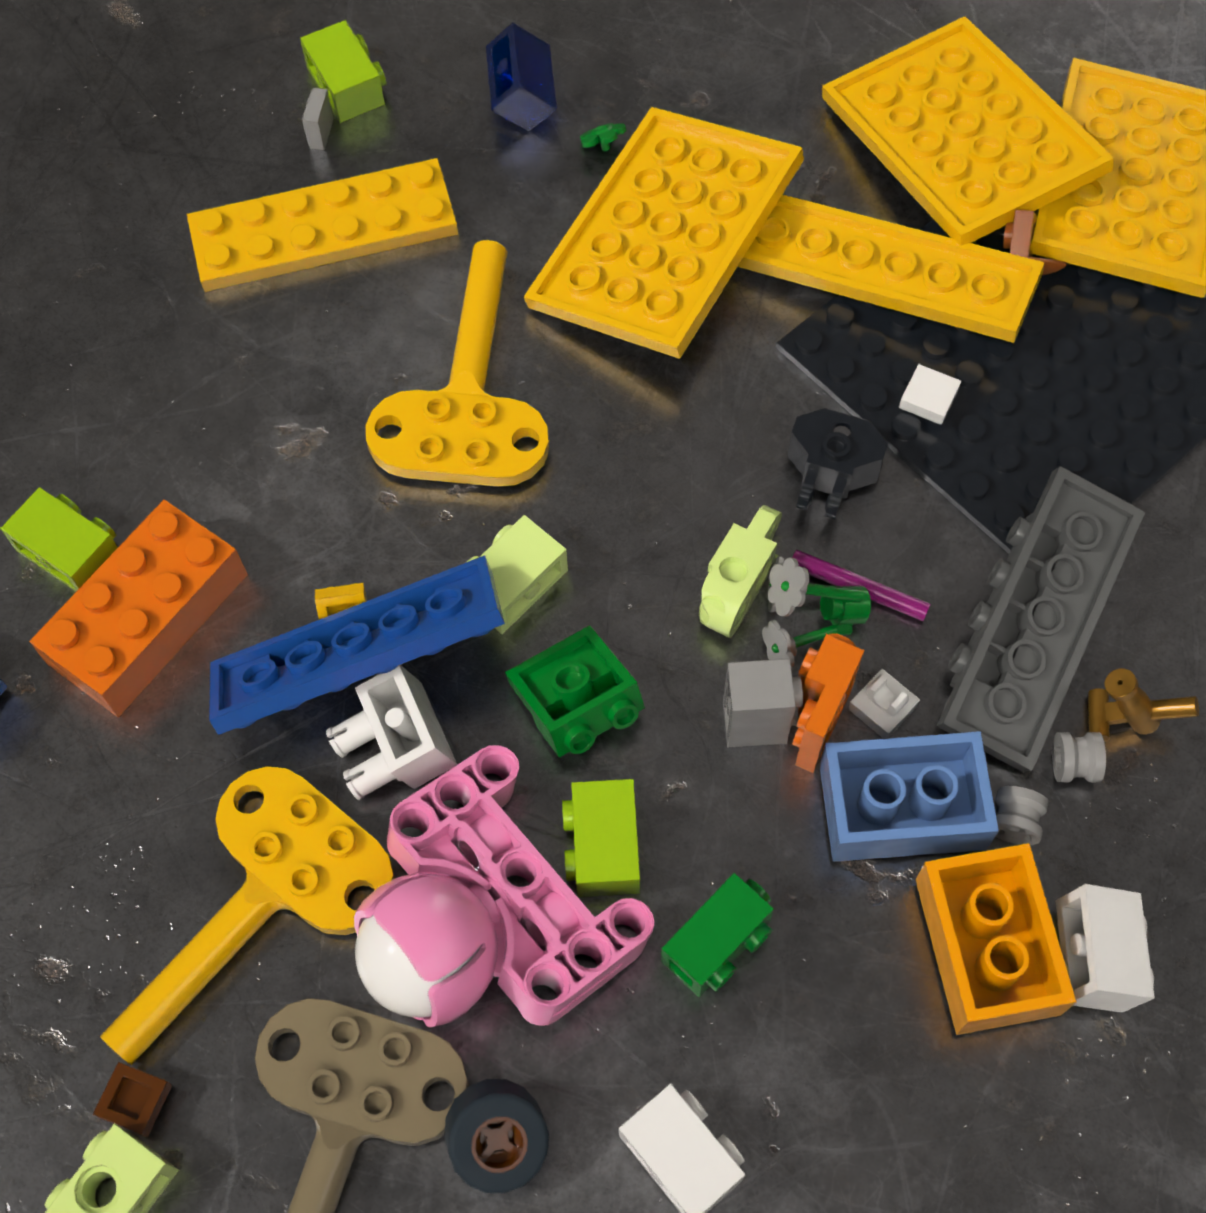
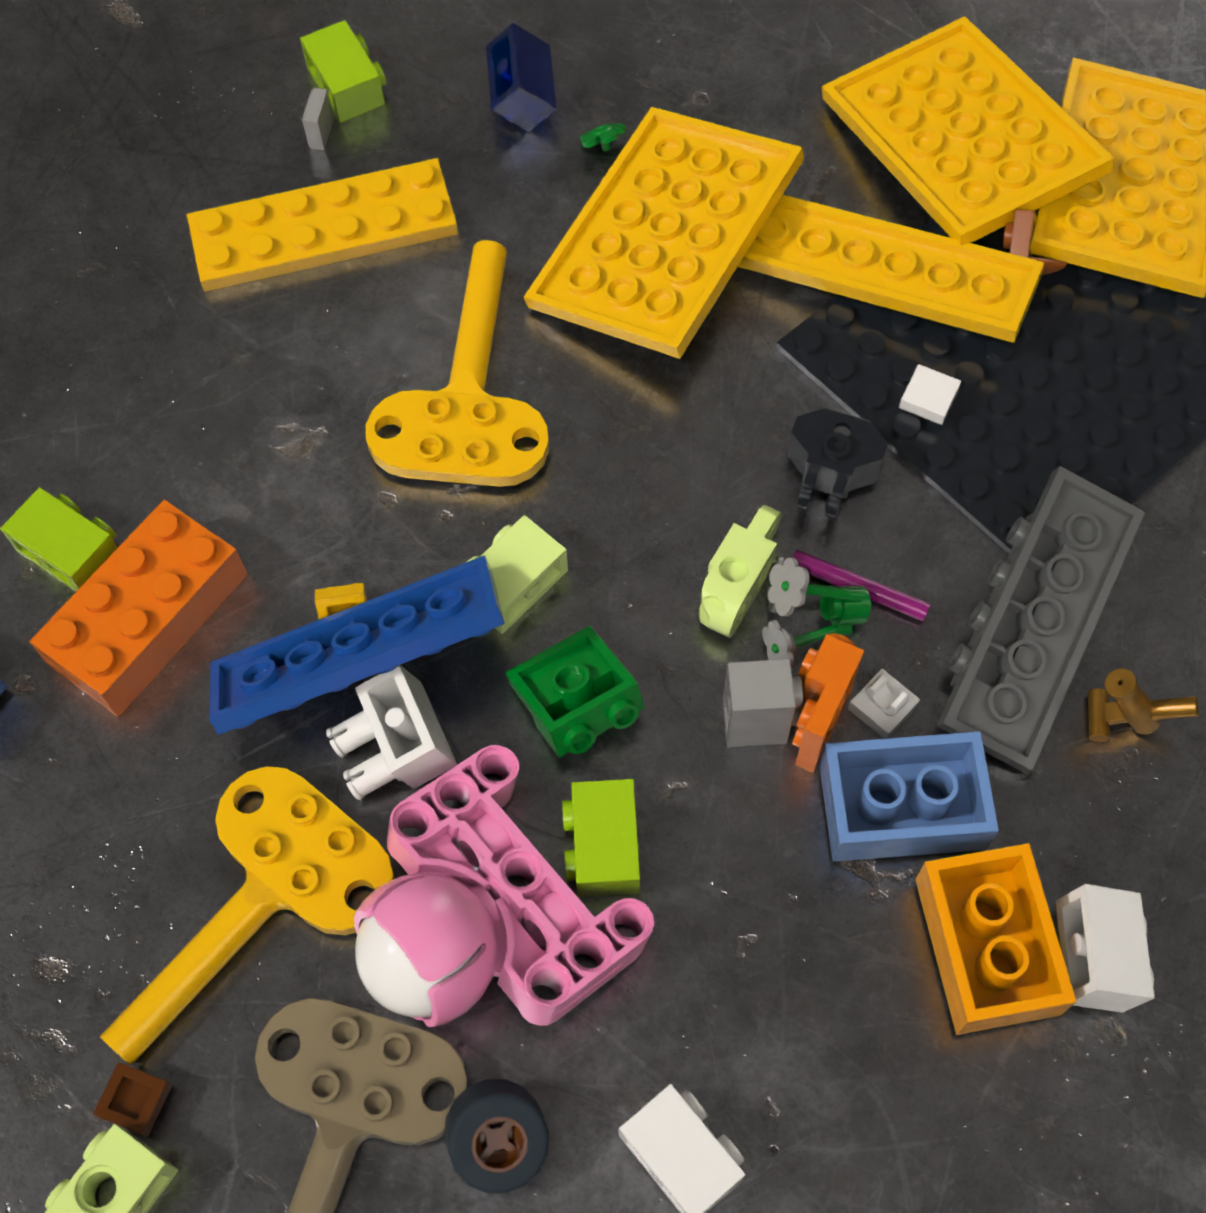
(718, 933): green brick -> none
(1020, 814): light grey wheel -> none
(1079, 757): light grey wheel -> none

